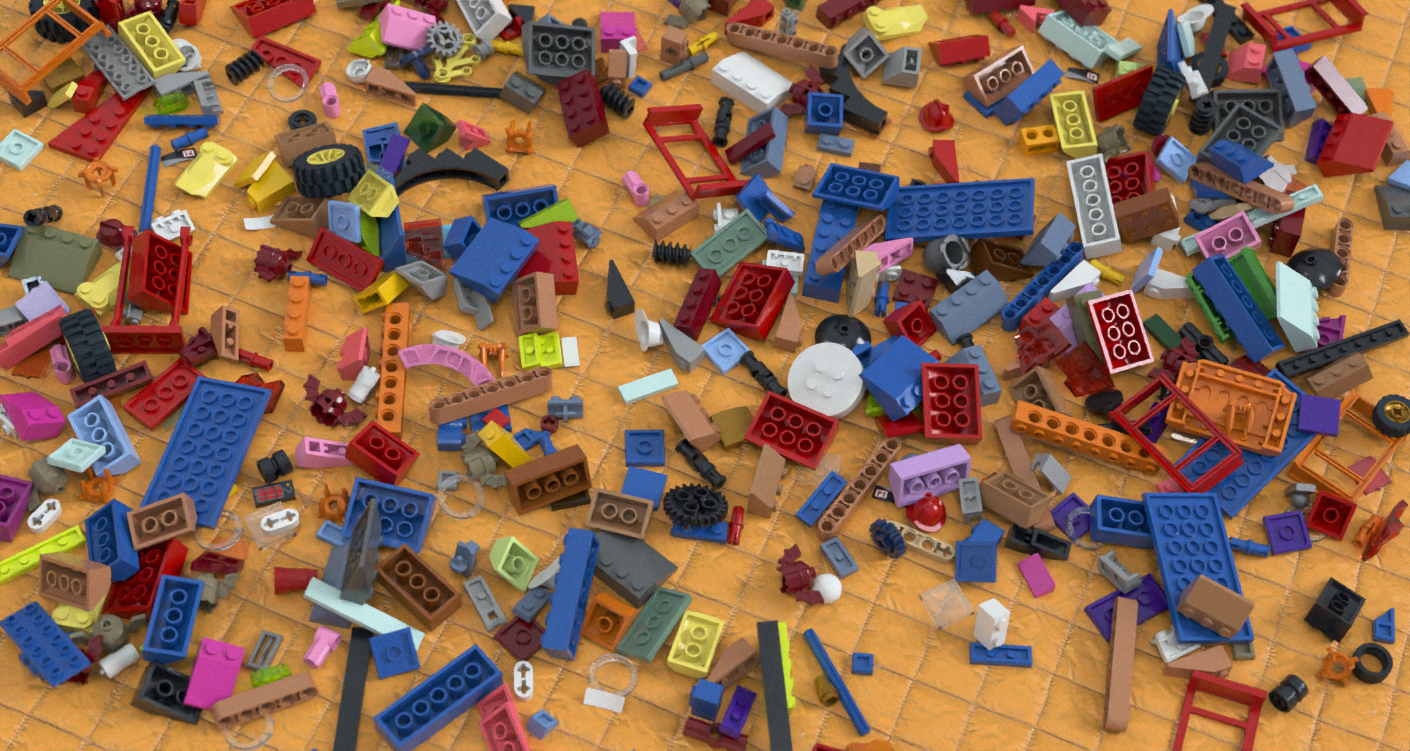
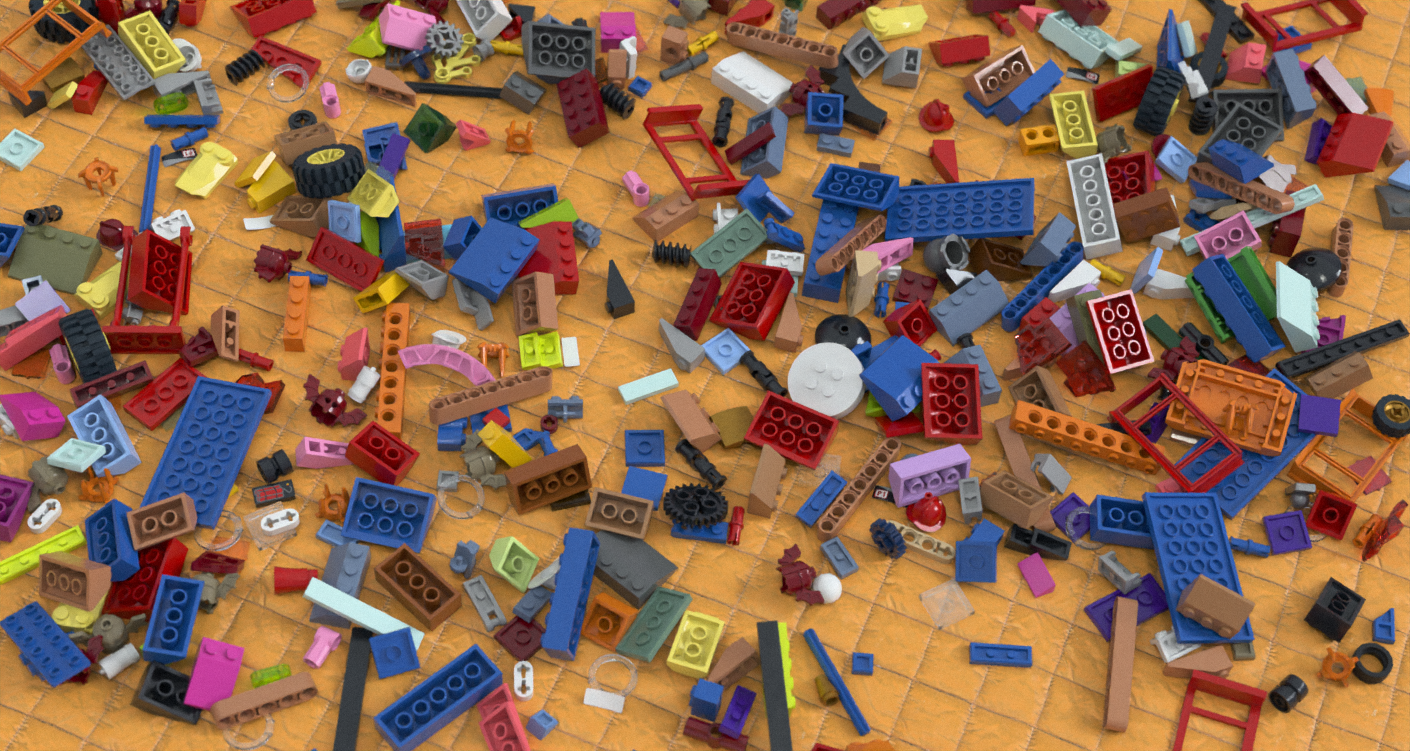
(99, 128): red wing -> none
(279, 638): flat silver tile -> none
(362, 556): dark grey slope -> none
(448, 165): black arch -> none
(648, 331): white piece -> none
(805, 177): nougat bracket -> none
(991, 624): white brick -> none
(1104, 401): black tile -> none
(1197, 16): white piece -> none

